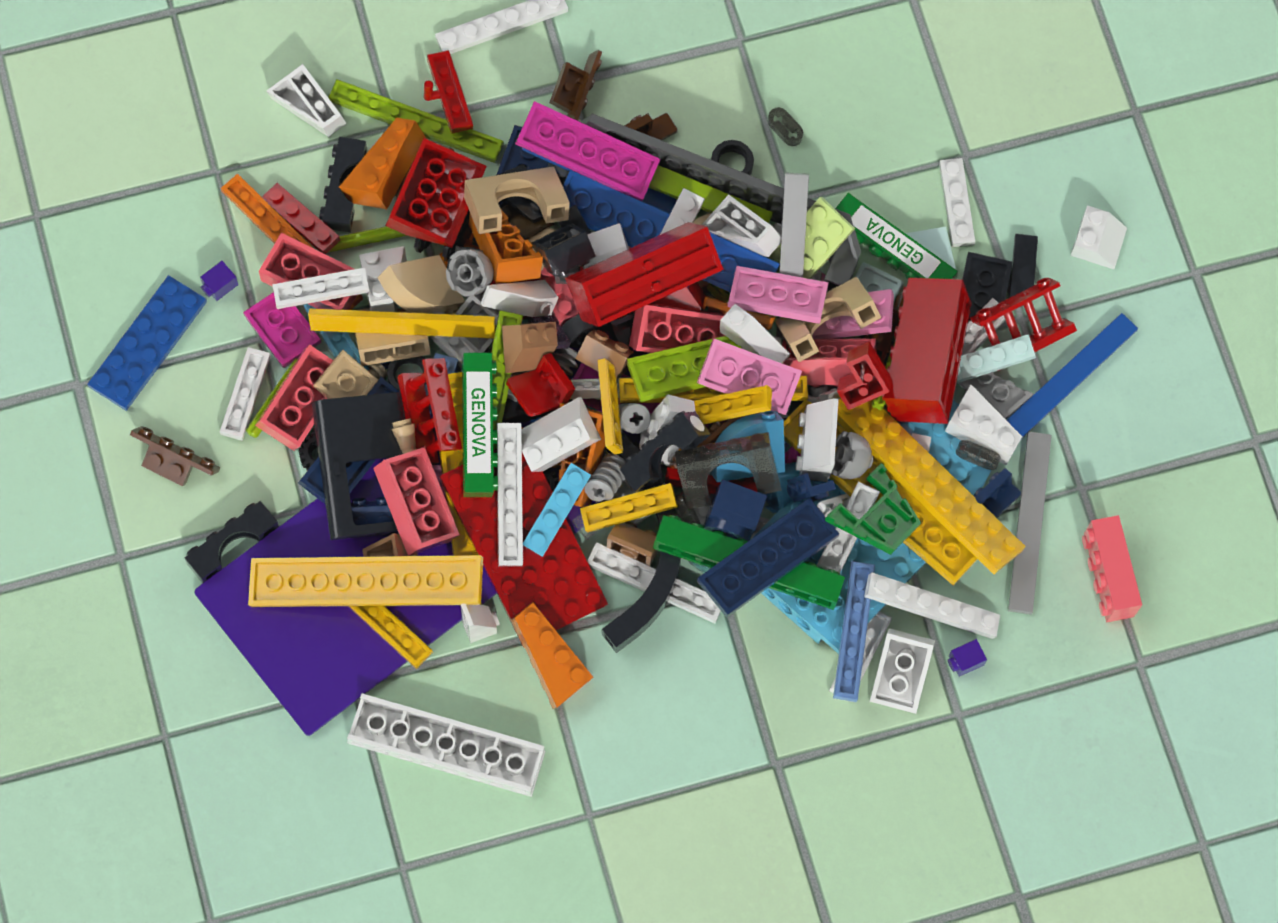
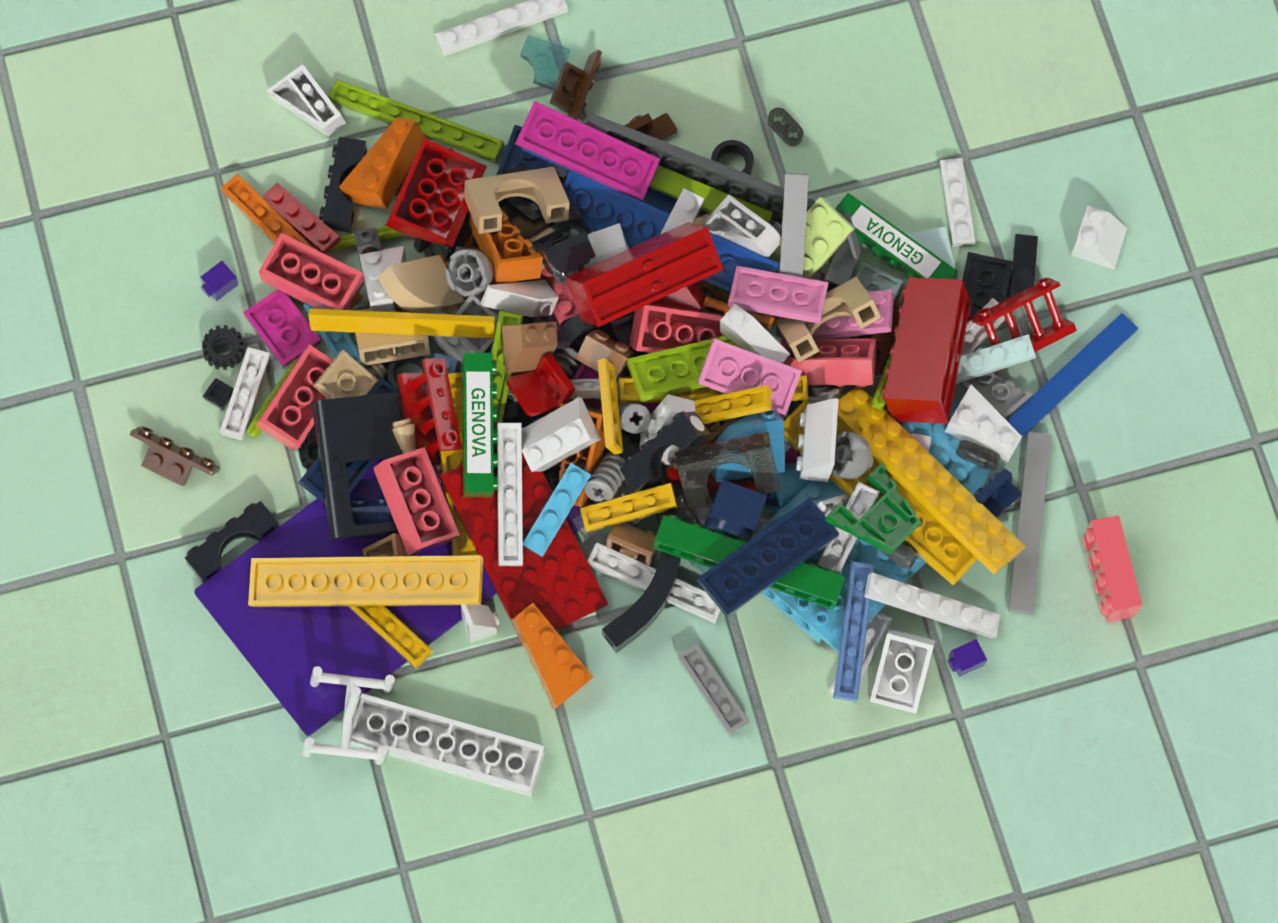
(147, 343): blue plate -> none
(218, 393): none -> black tile
(223, 360): none -> black tyre
(320, 288): white plate -> none
(351, 702): none -> white piece
(367, 241): none -> dark grey brick
(448, 92): red plate -> none
(545, 59): none -> clear light blue tile
(713, 689): none -> light grey plate
(800, 488): dark blue bracket -> none
(868, 377): red brick -> none
(903, 556): none -> dark grey cone

